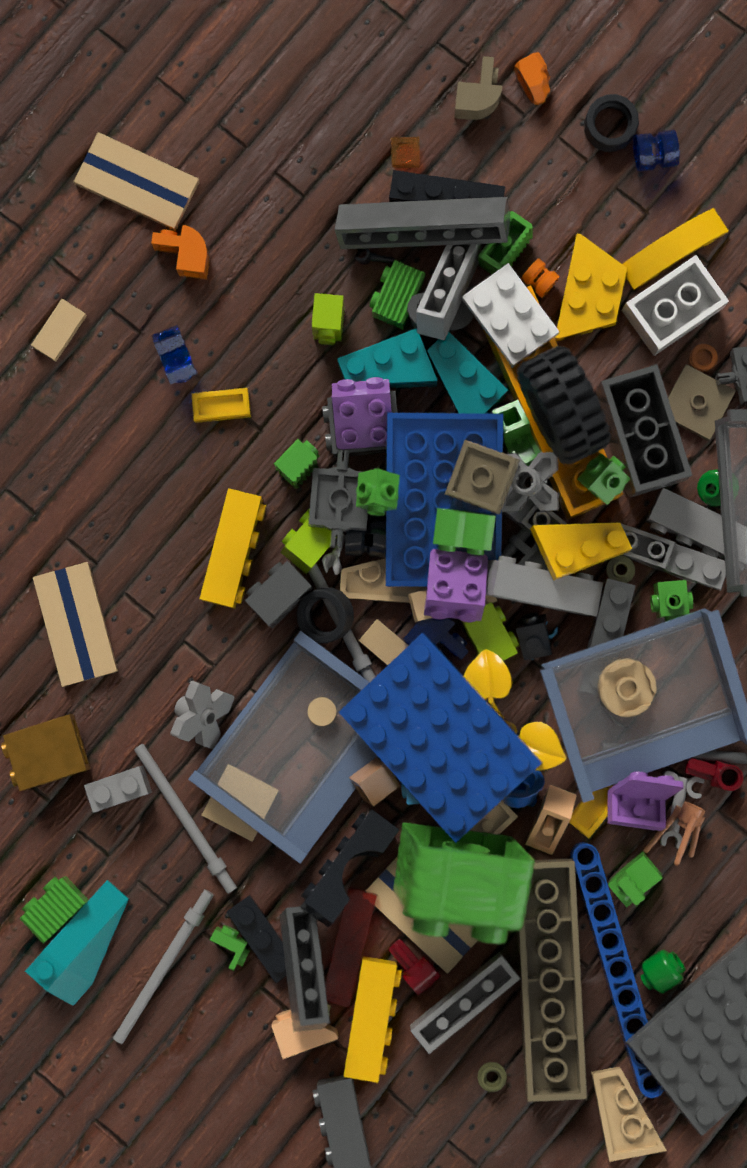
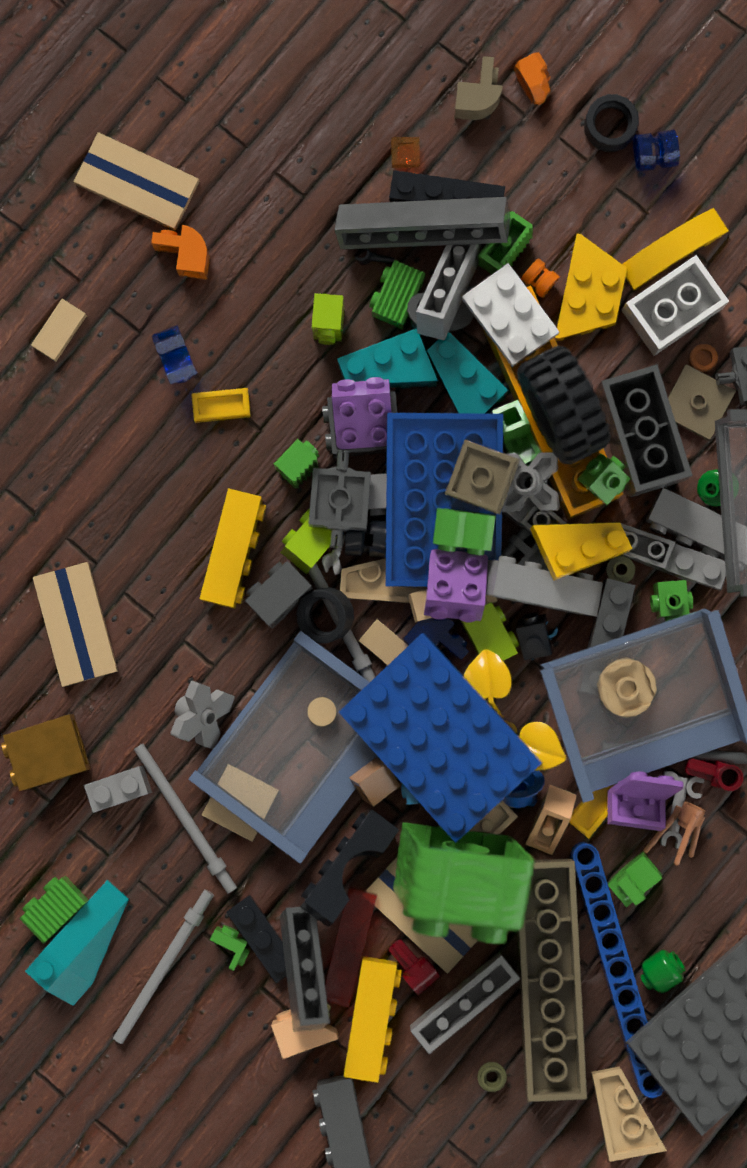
(377, 491): bright green brick -> none

